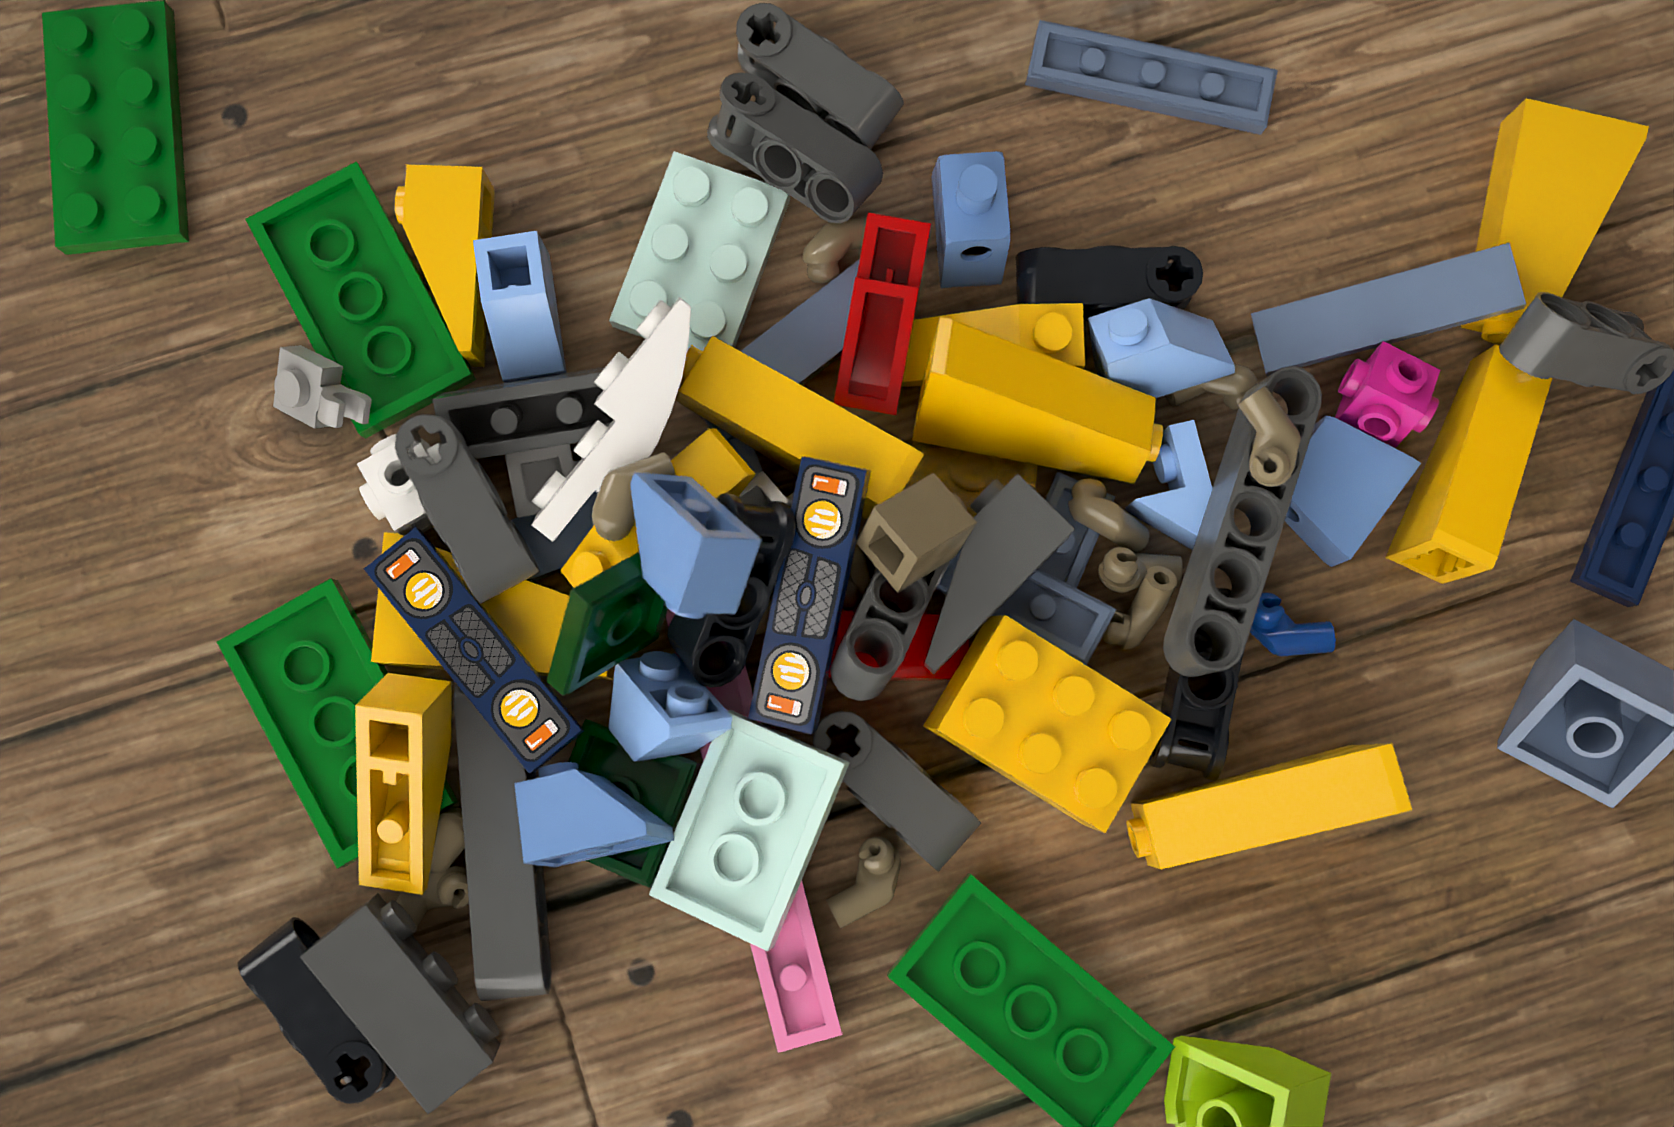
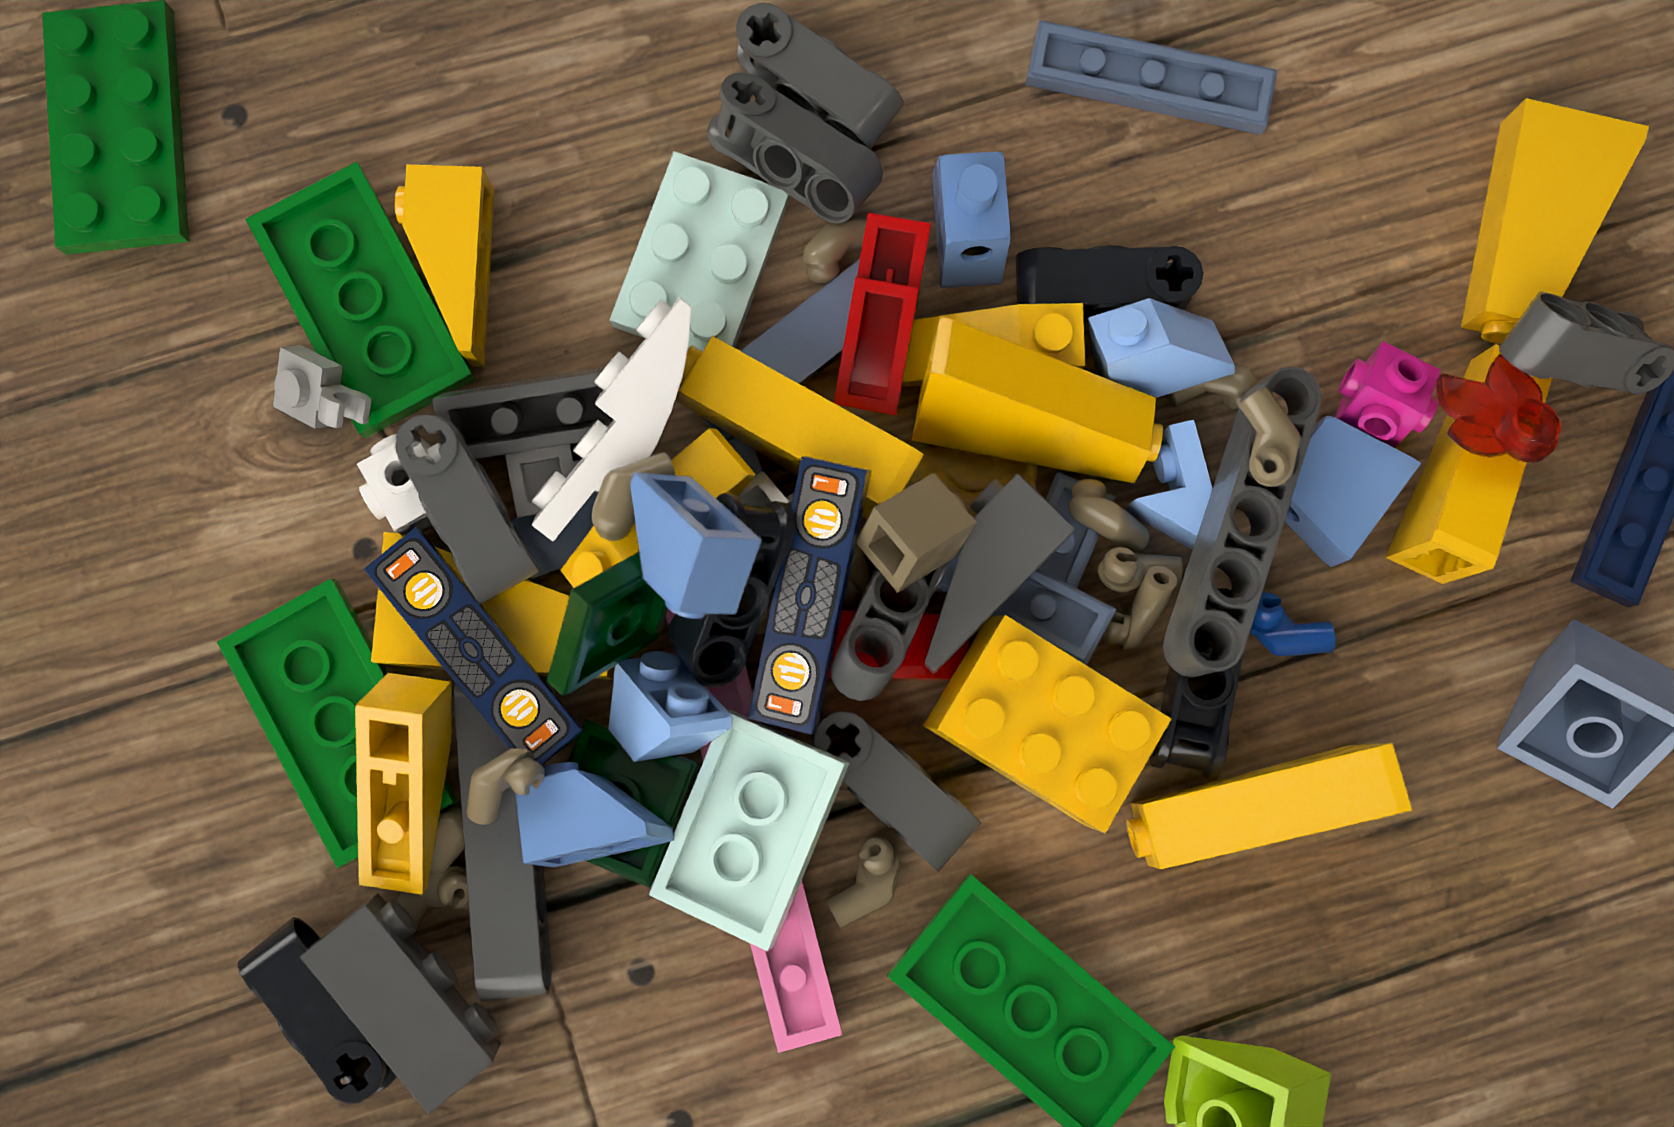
(490, 780): none -> dark tan arm
(520, 305): light blue slope -> none
(1389, 309): sand blue tile -> none
(1500, 414): none -> clear red plate

